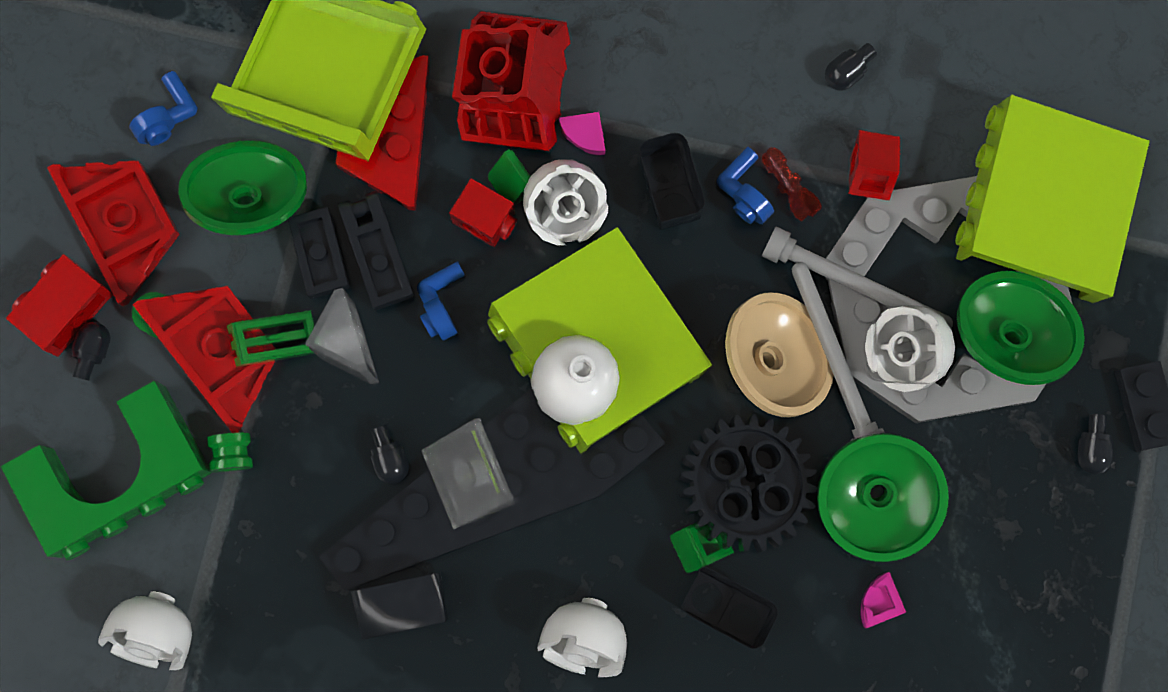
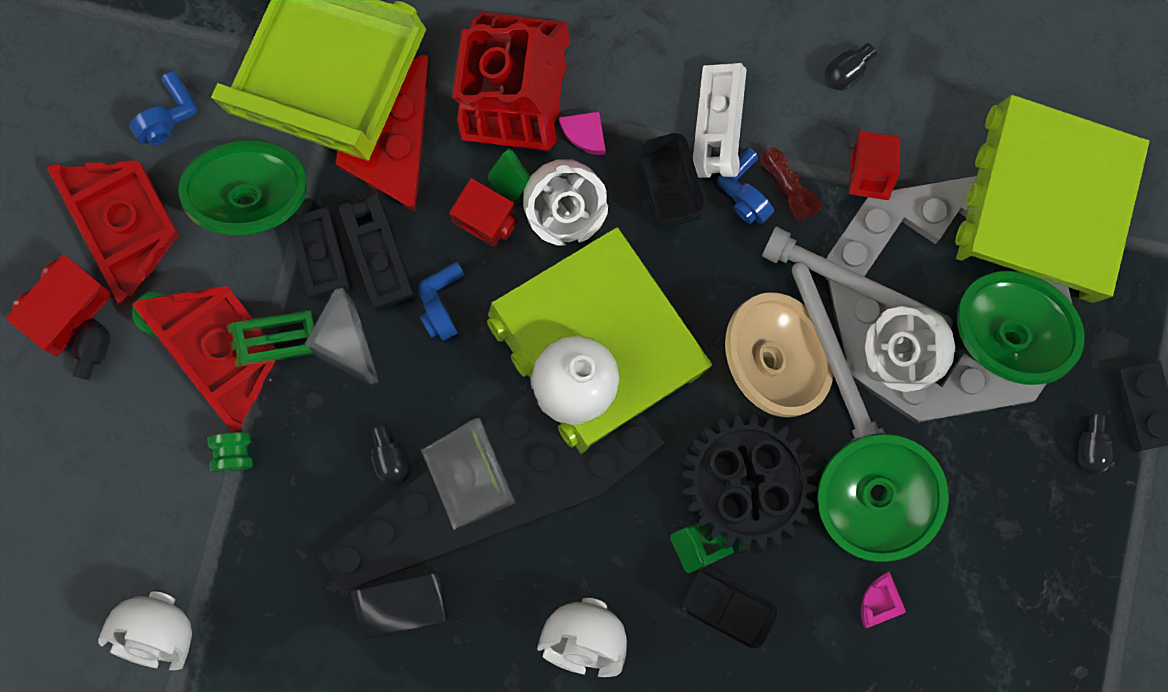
(167, 466): green arch -> none
(719, 119): none -> white plate

